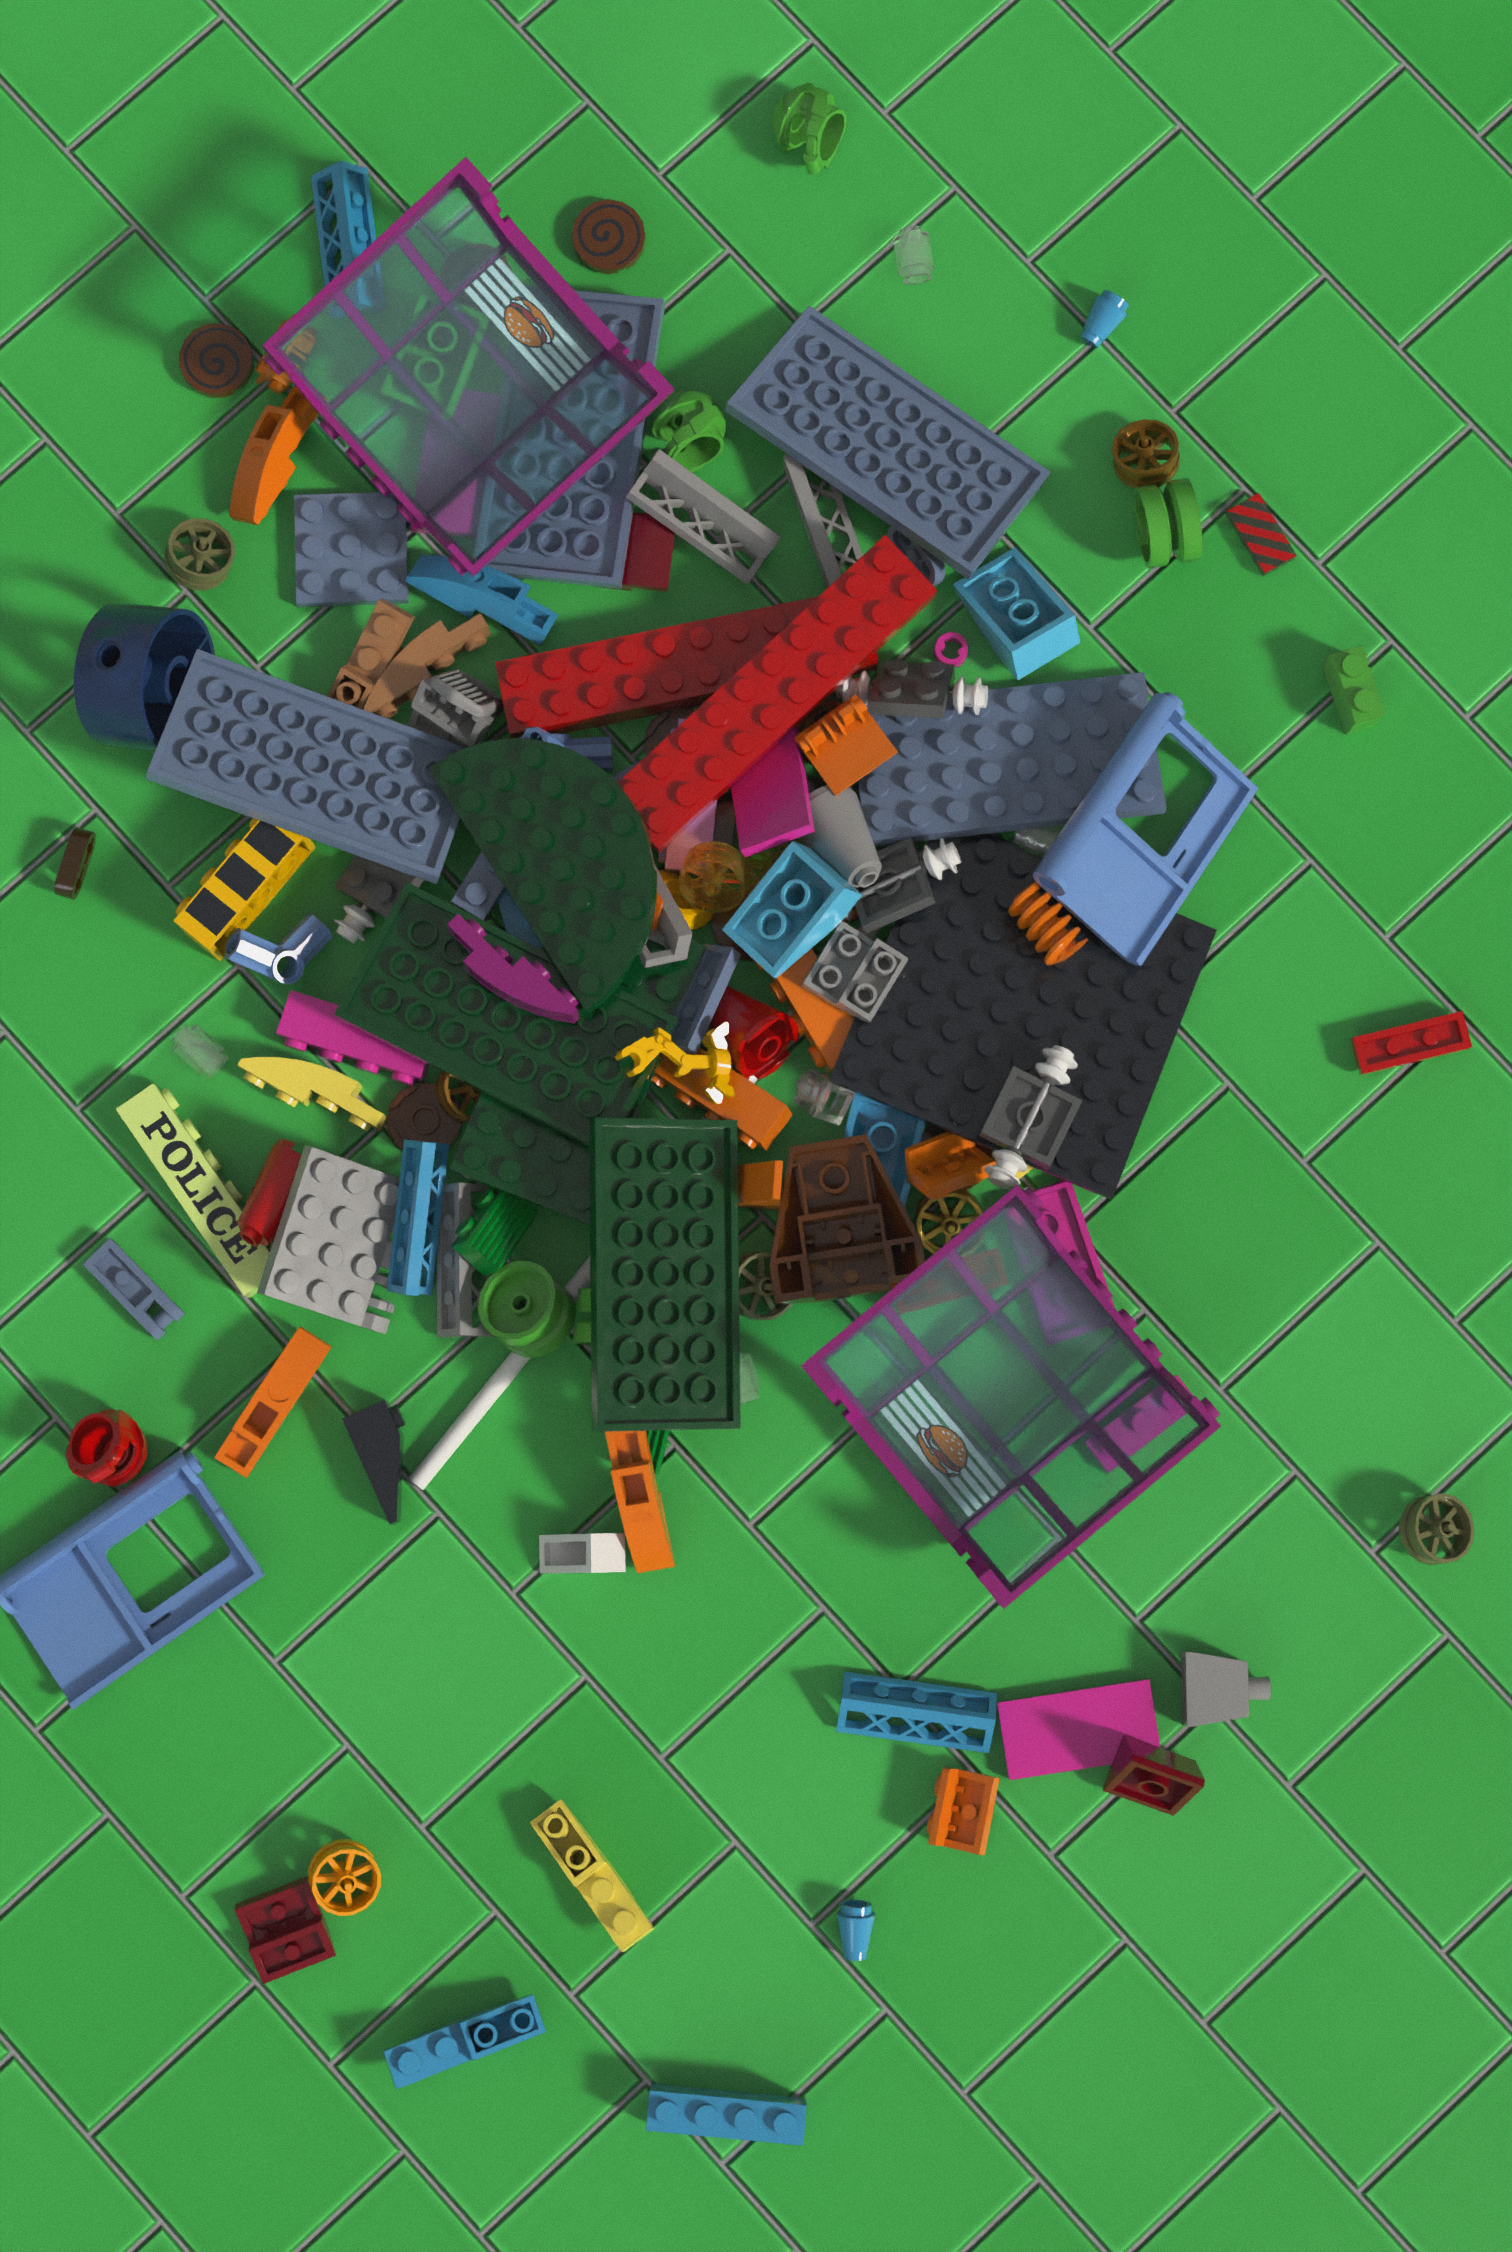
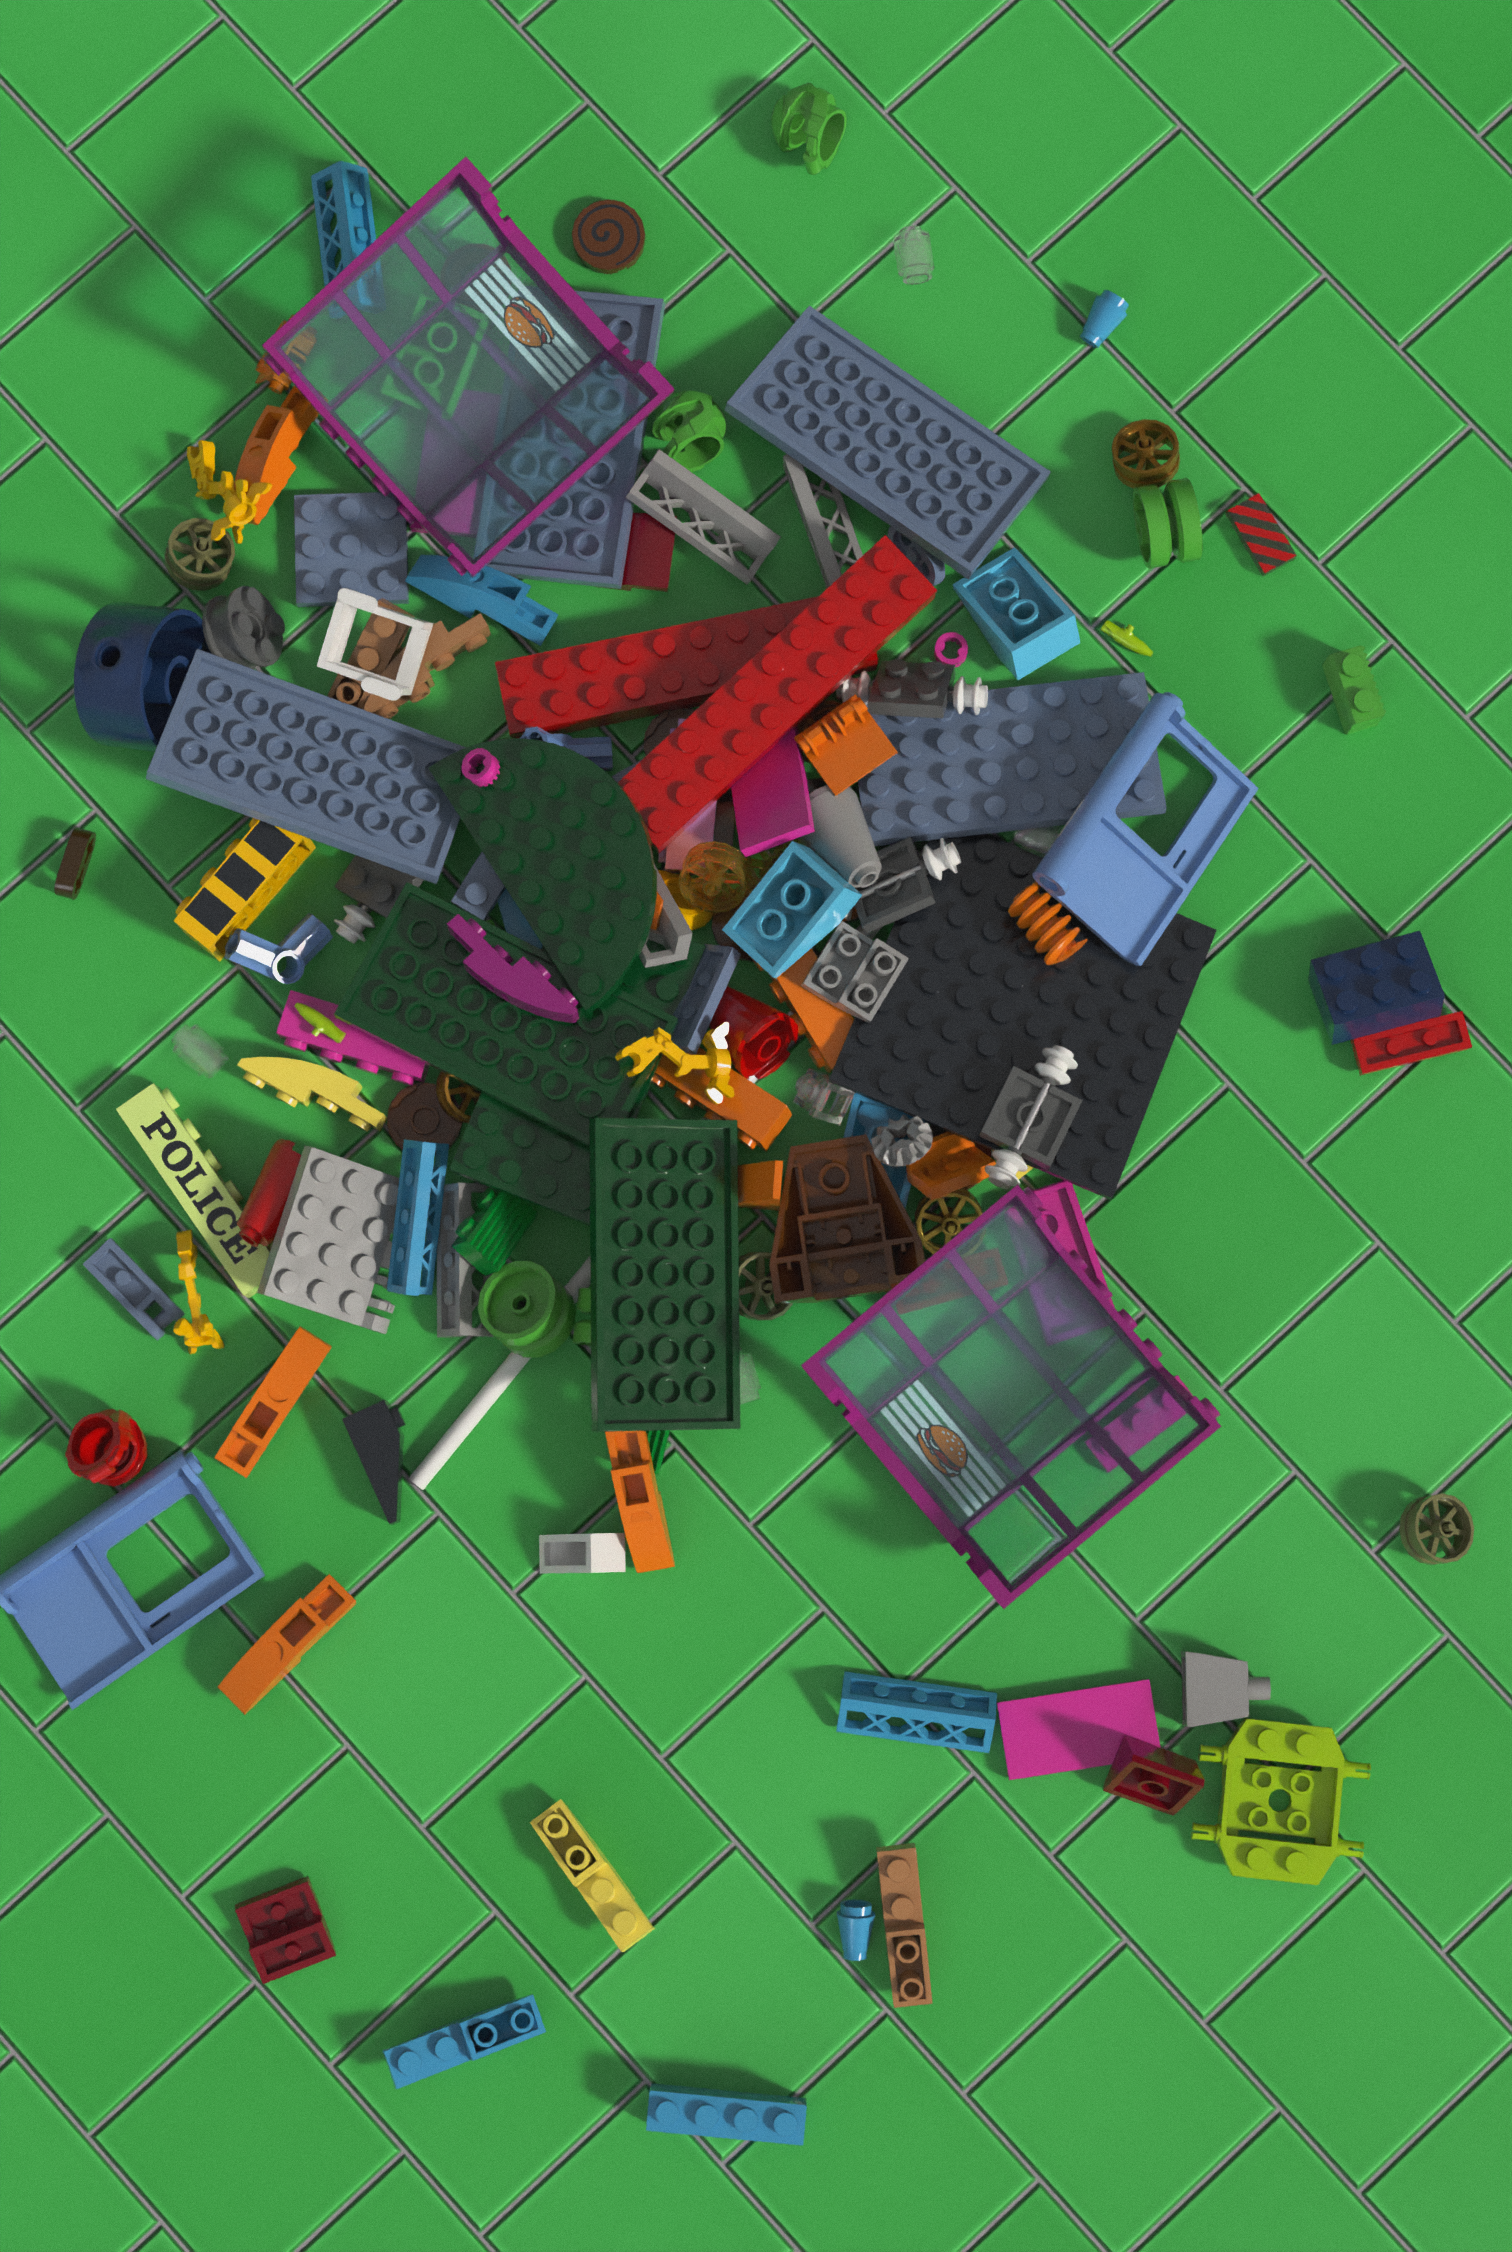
(200, 1331): none -> yellow piece
(216, 360): reddish brown tile -> none
(238, 506): none -> yellow piece
(243, 628): none -> dark grey wheel
(286, 1643): none -> orange slope
(320, 1023): none -> lime helmet
(337, 638): none -> white piece
(344, 1877): light orange wheel -> none
(455, 708): light grey piece -> none
(489, 772): none -> dark pink bush
(904, 1151): none -> light grey gear
(904, 1925): none -> medium nougat slope
(962, 1810): orange bracket -> none
(1126, 638): none -> lime helmet
(1311, 1808): none -> lime piece
(1376, 987): none -> dark blue brick

